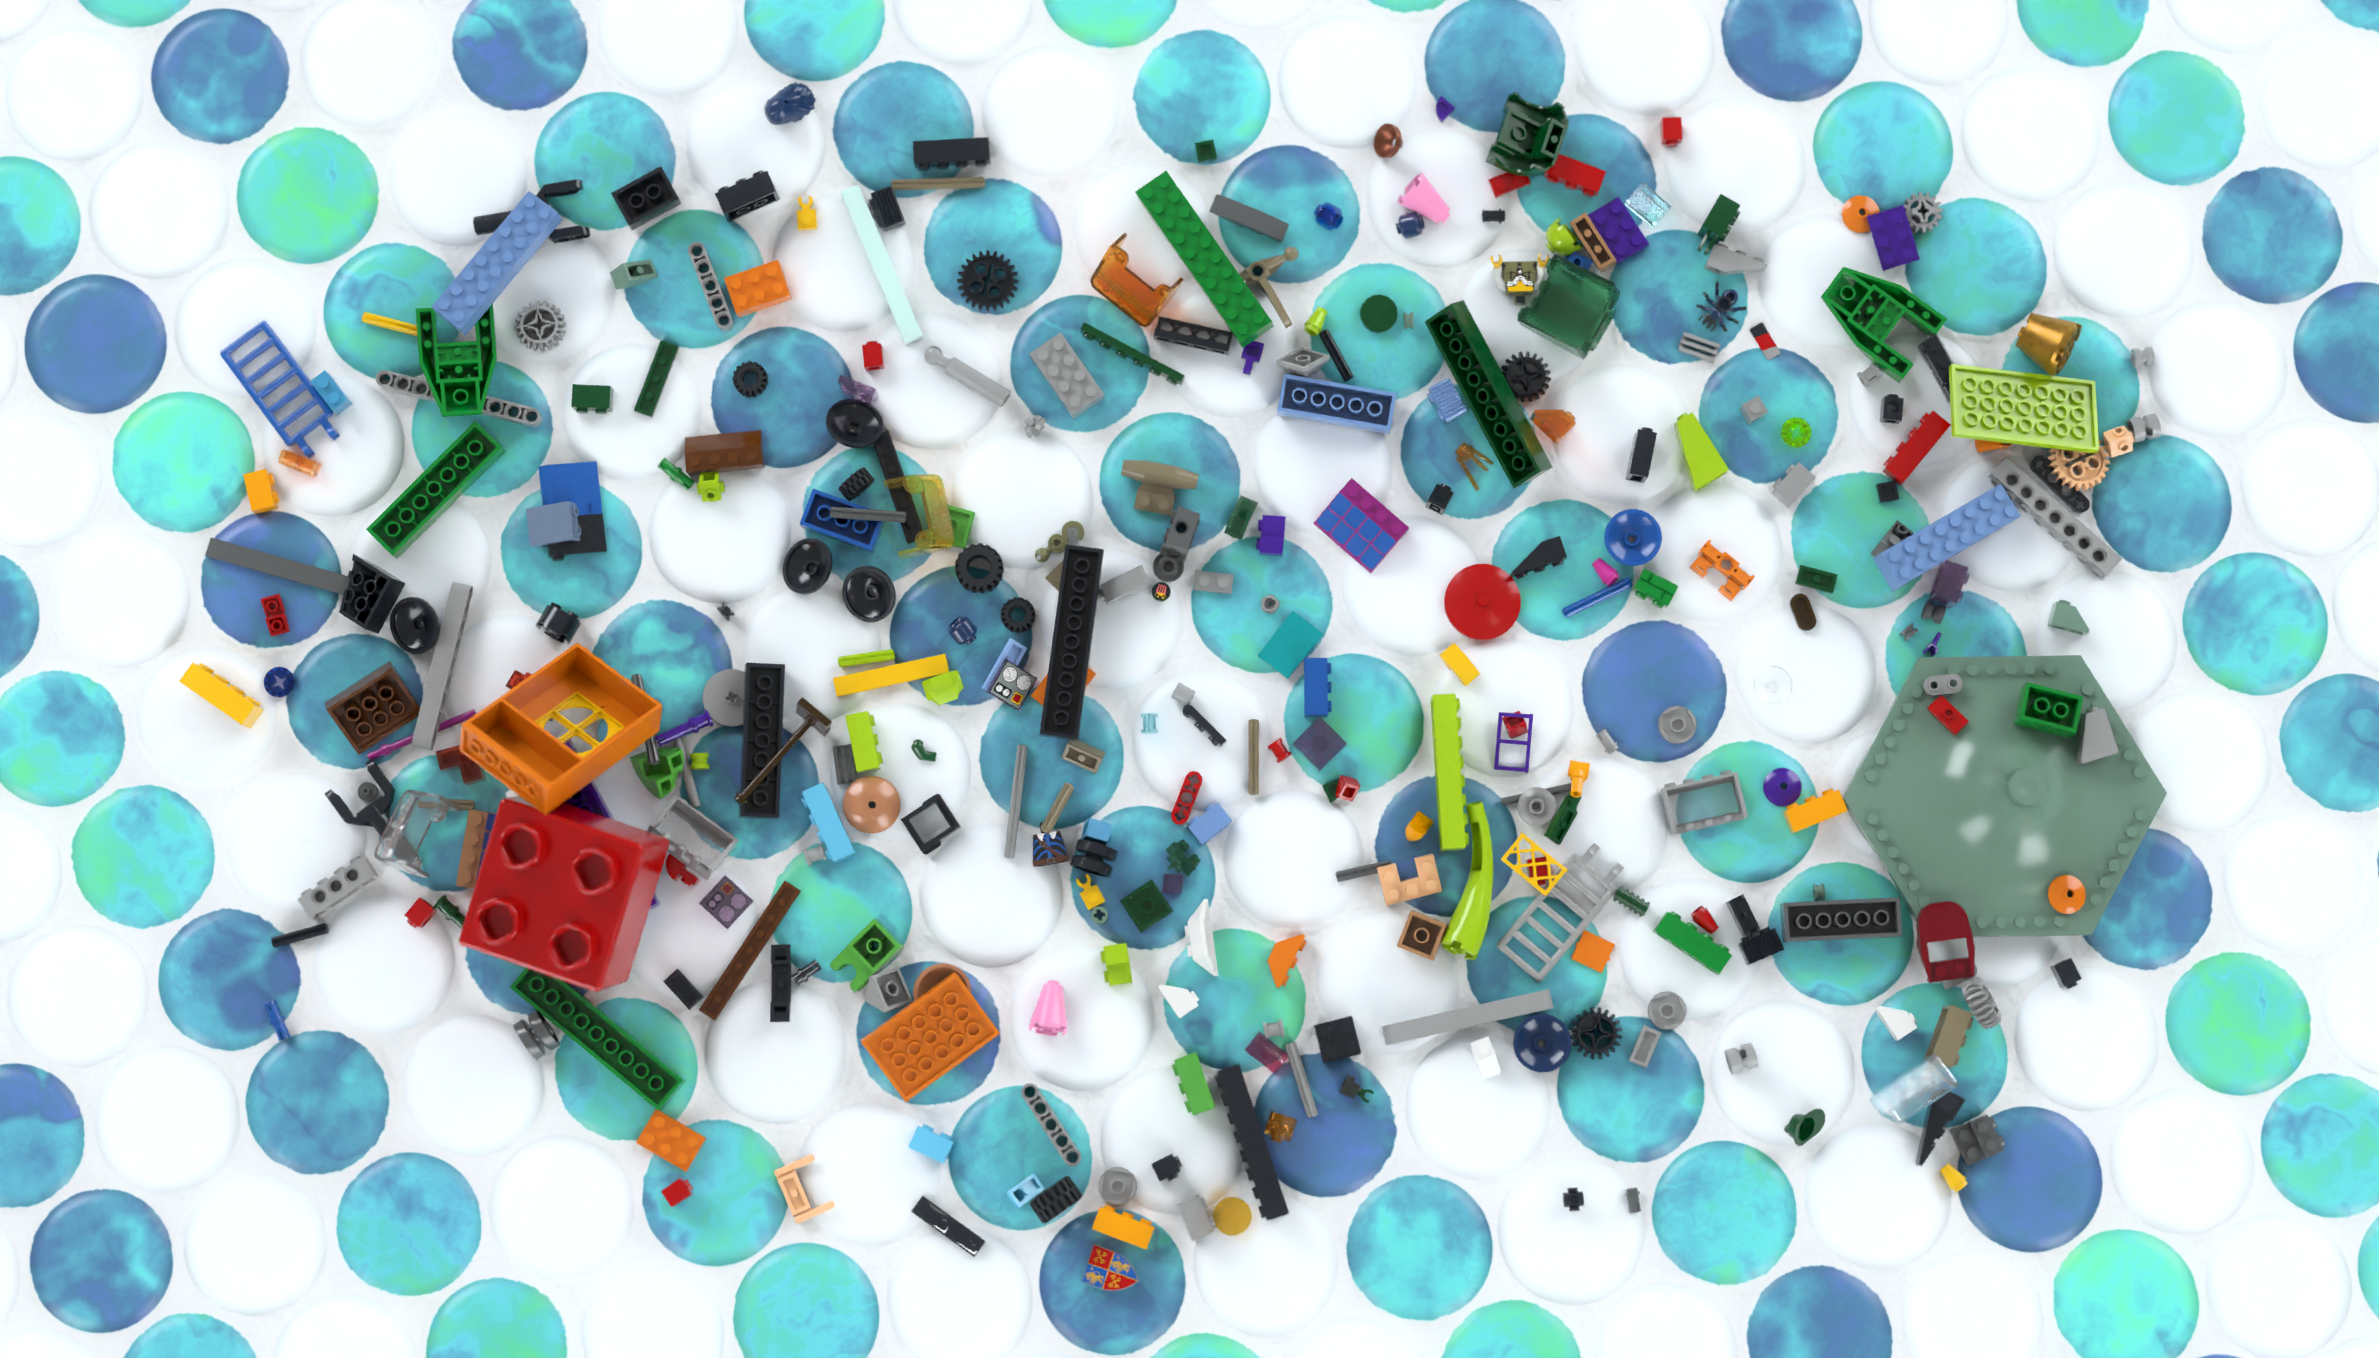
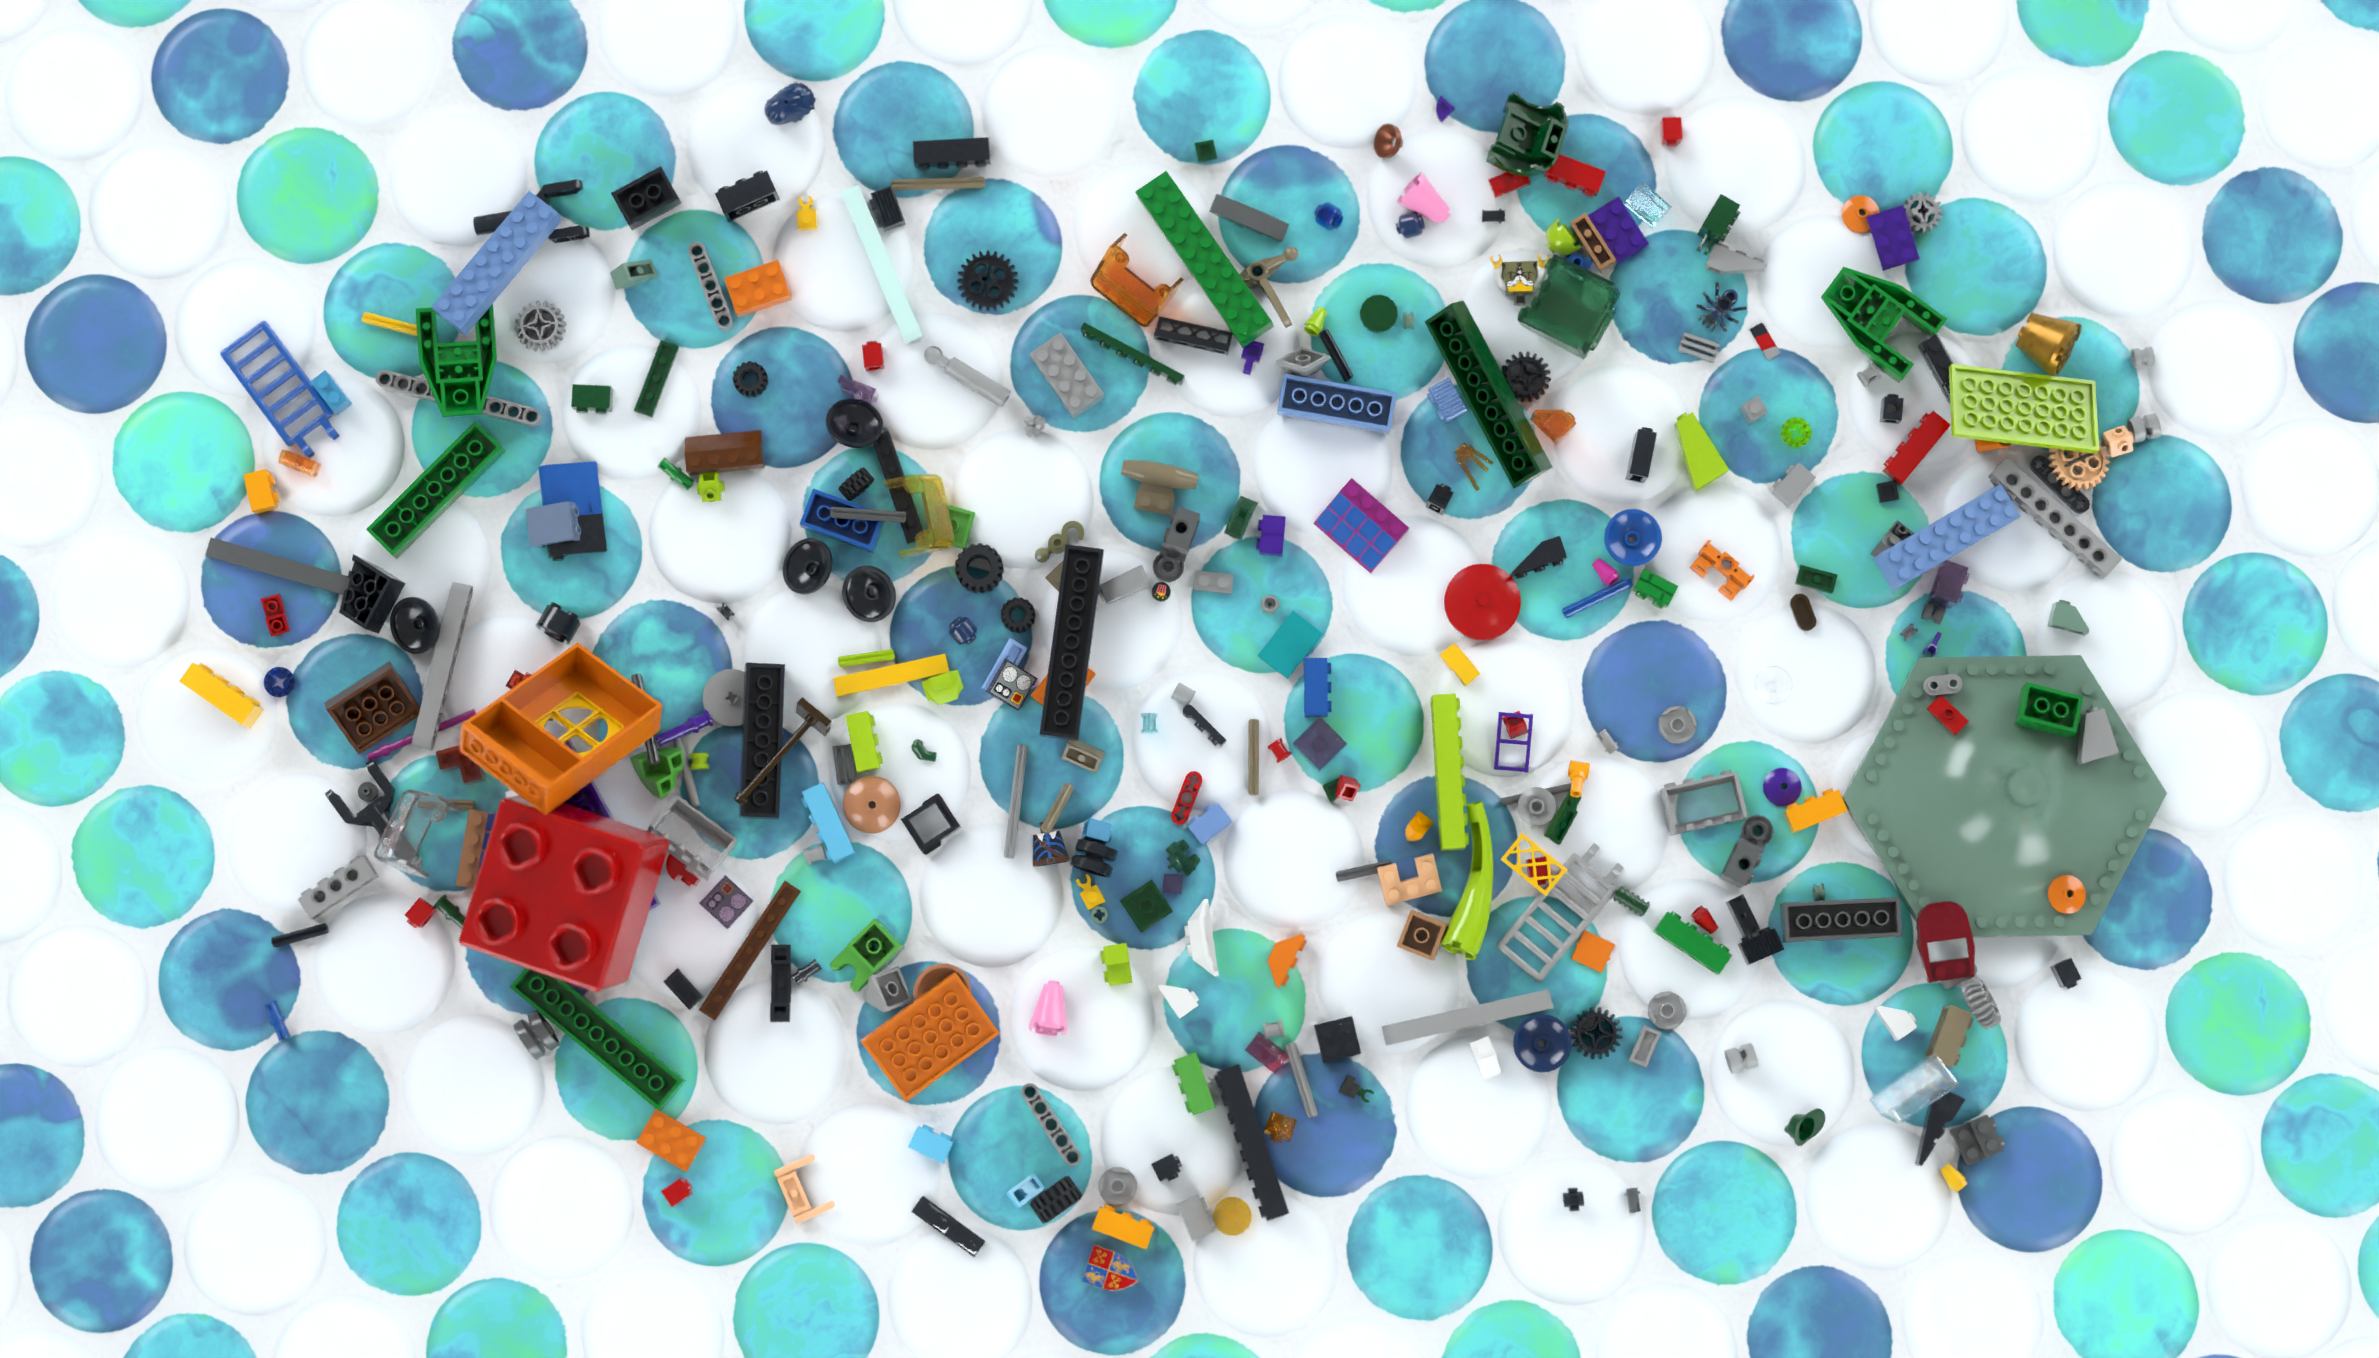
(1747, 850): none -> dark grey brick

